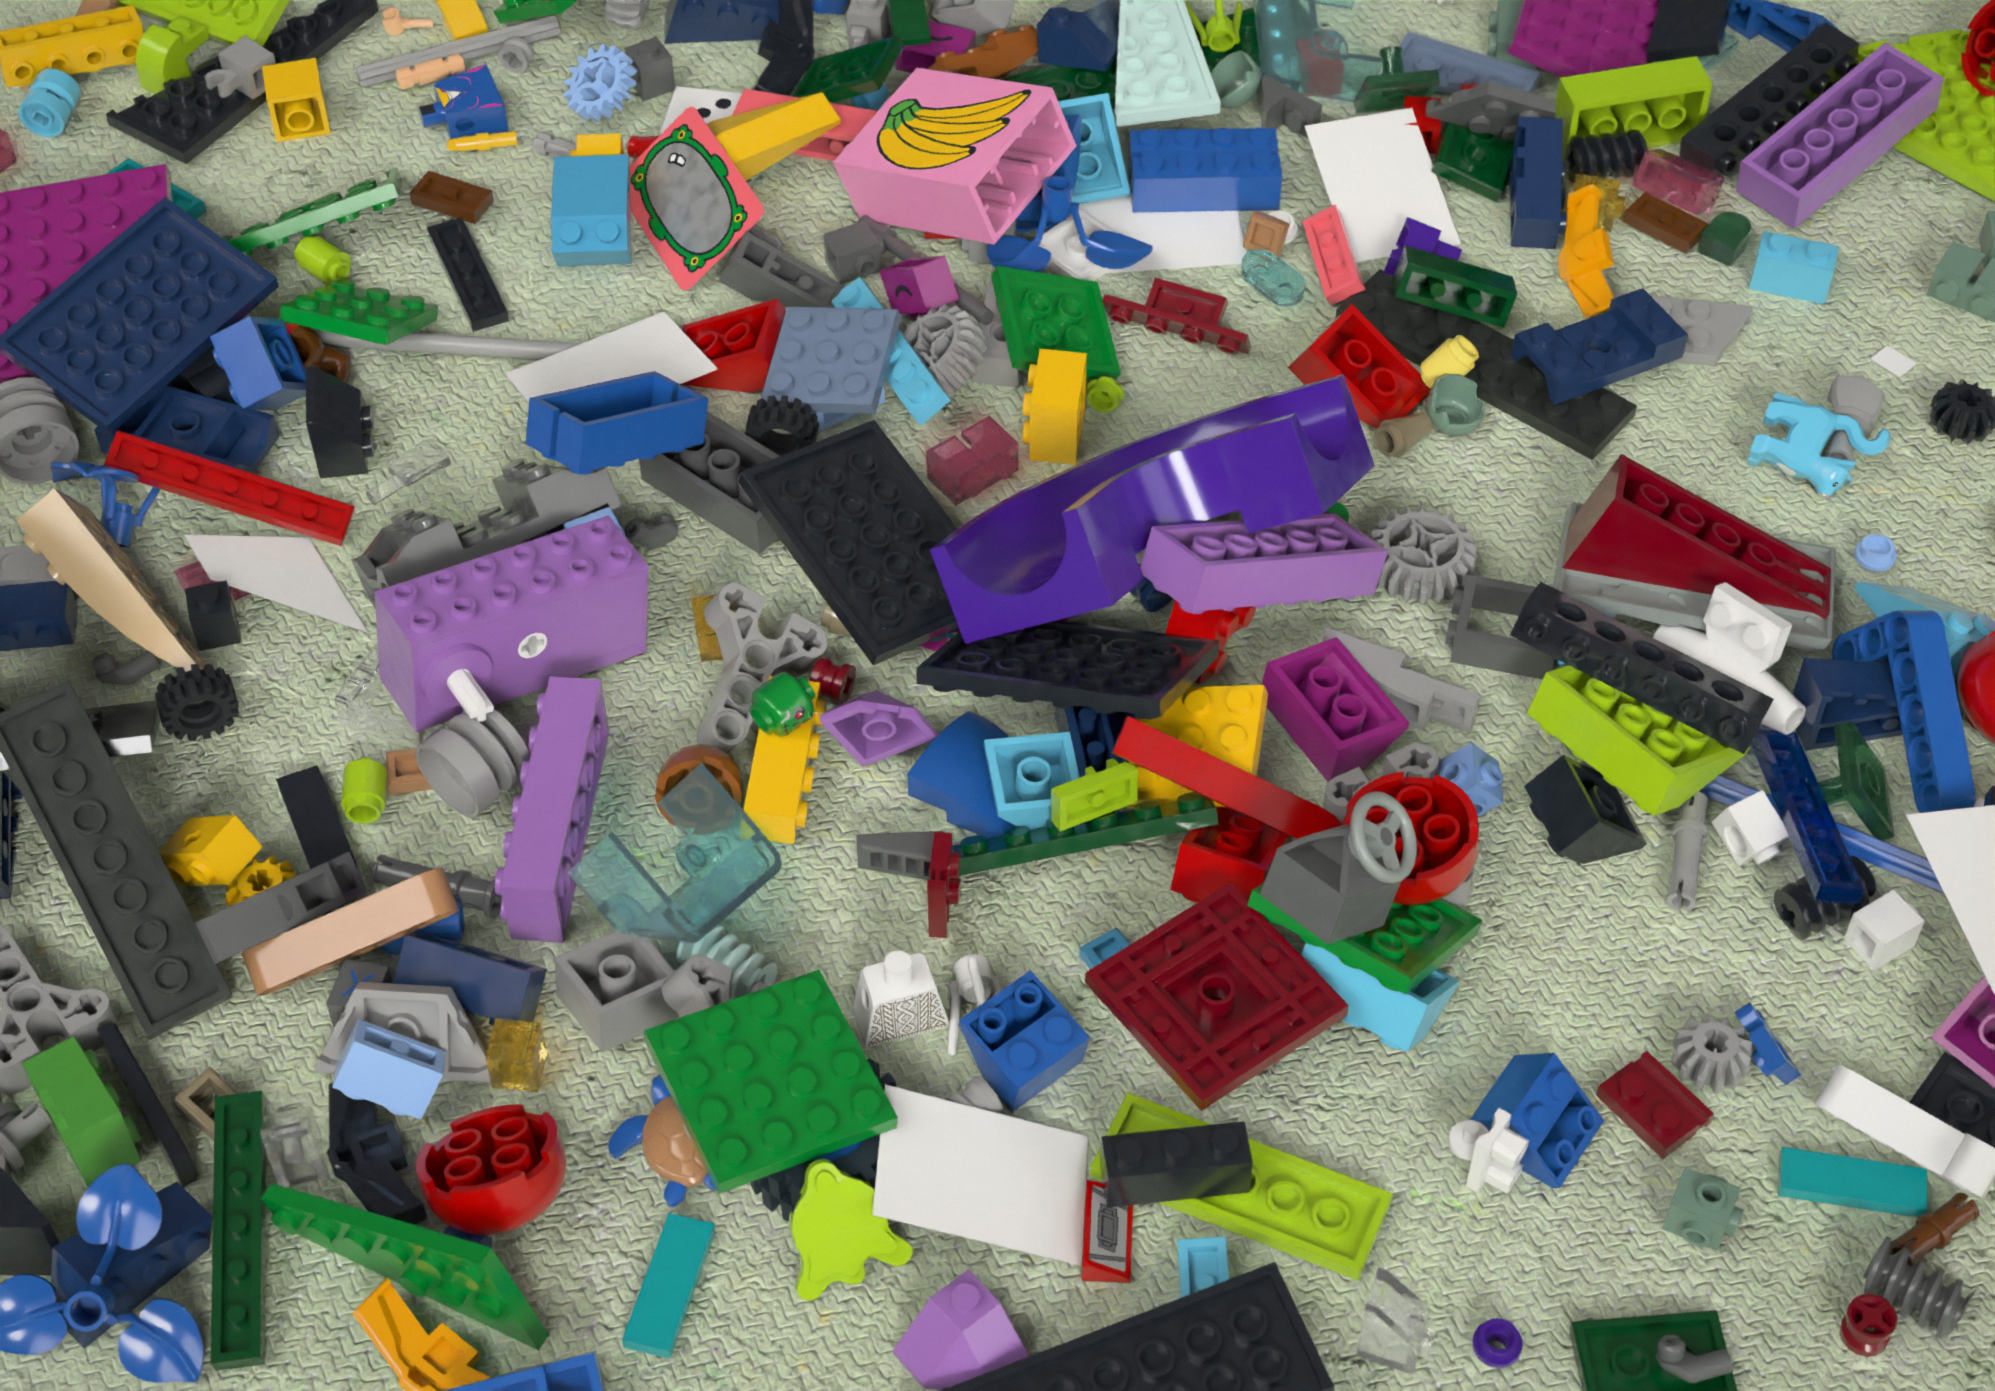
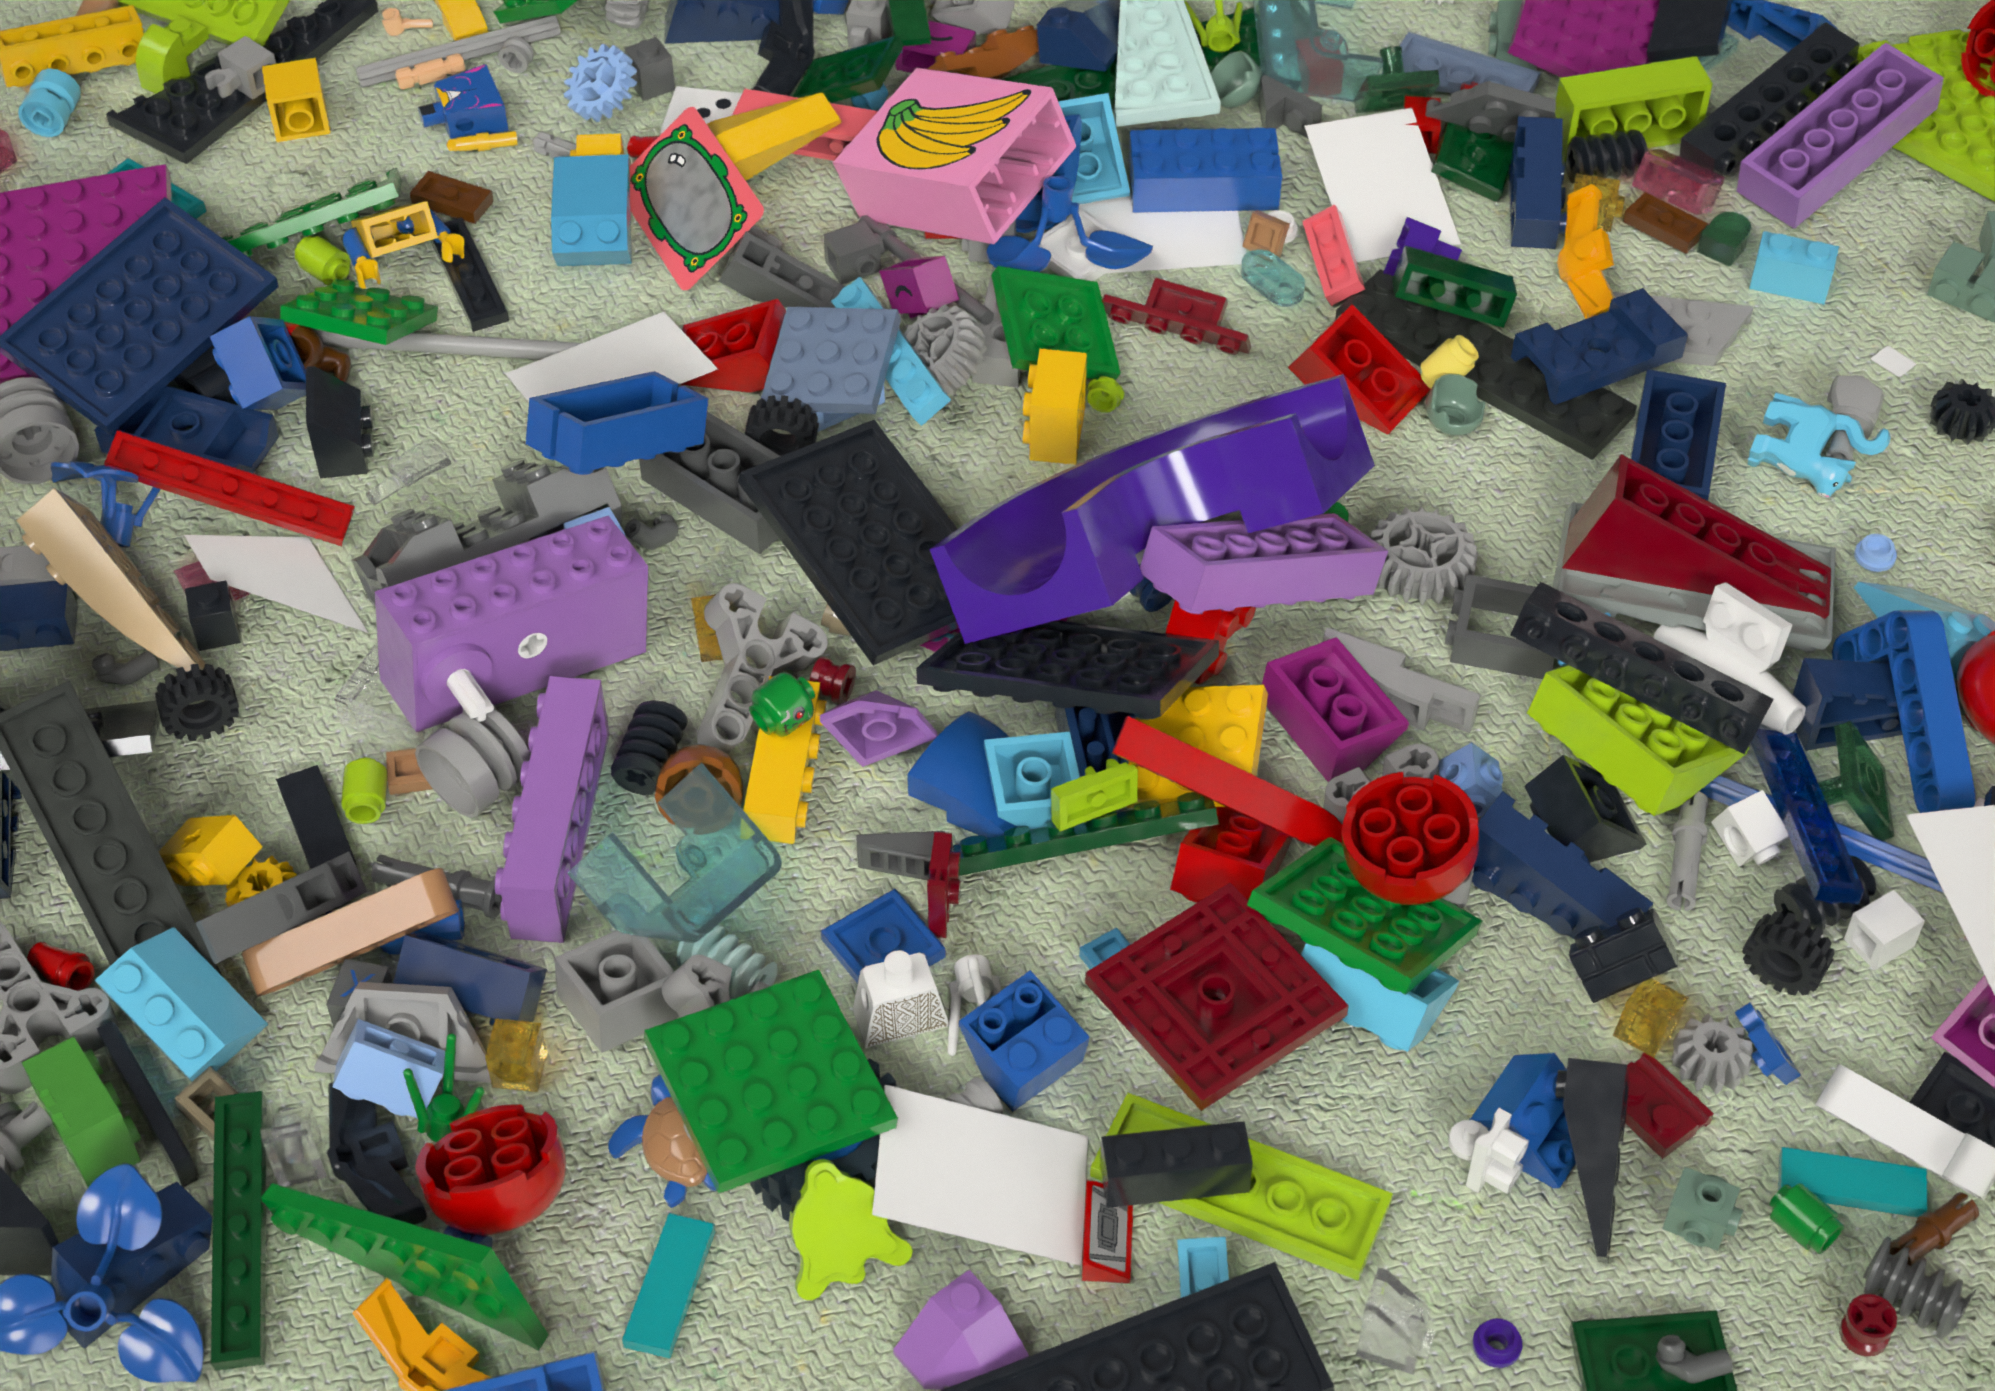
(61, 966): none -> red cone
(181, 1003): none -> medium azure slope
(394, 231): none -> torso
(444, 1107): none -> green plant
(648, 745): none -> black piece
(878, 930): none -> blue tile
(967, 472): clear pink piece -> none
(1344, 875): dark grey piece -> none
(1399, 434): dark tan cone -> none
(1545, 876): none -> dark blue wedge
(1596, 1118): none -> black wedge
(1622, 954): none -> black brick
(1650, 1016): none -> clear yellow brick
(1679, 428): none -> dark blue brick
(1788, 953): none -> black tyre
(1805, 1217): none -> green brick

